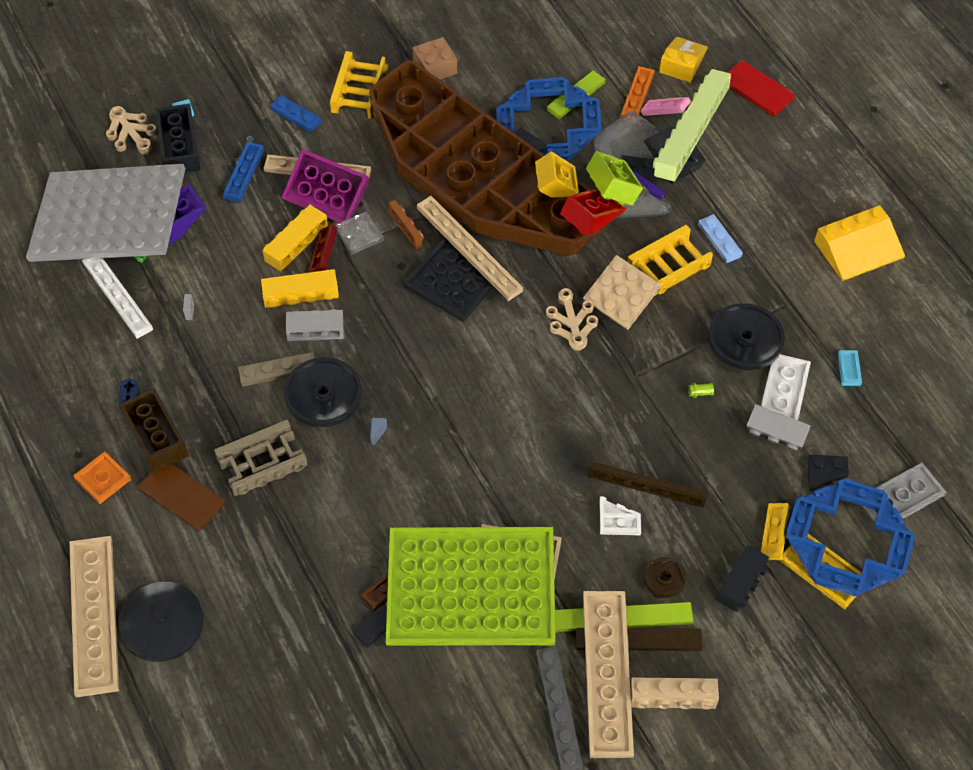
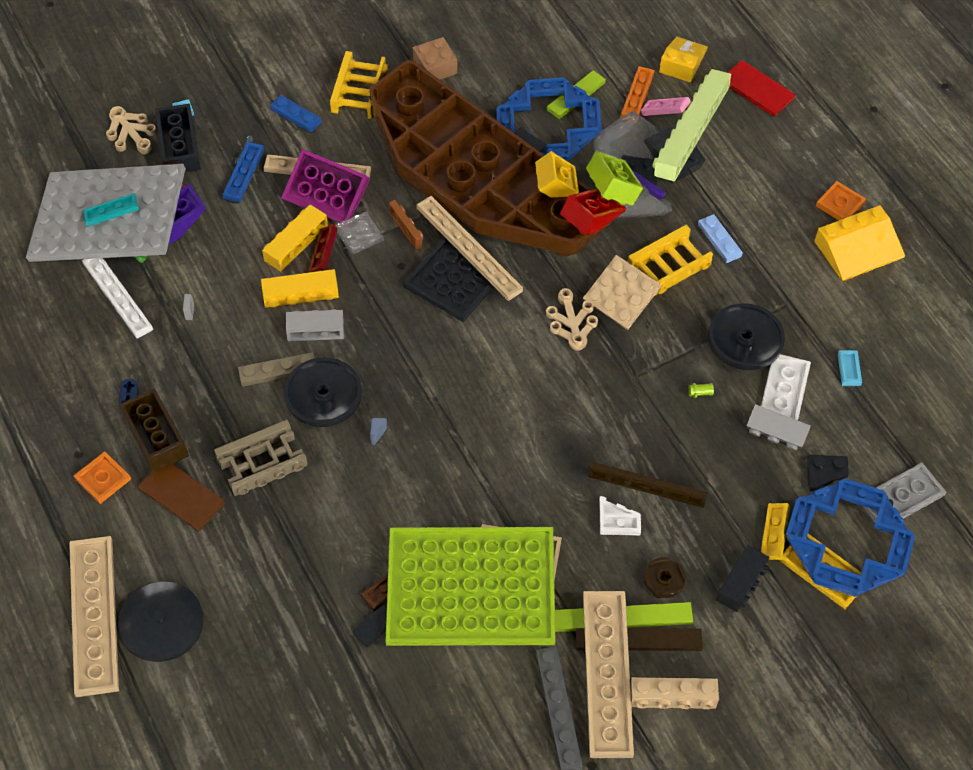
(111, 209): none -> teal tile
(840, 201): none -> orange plate

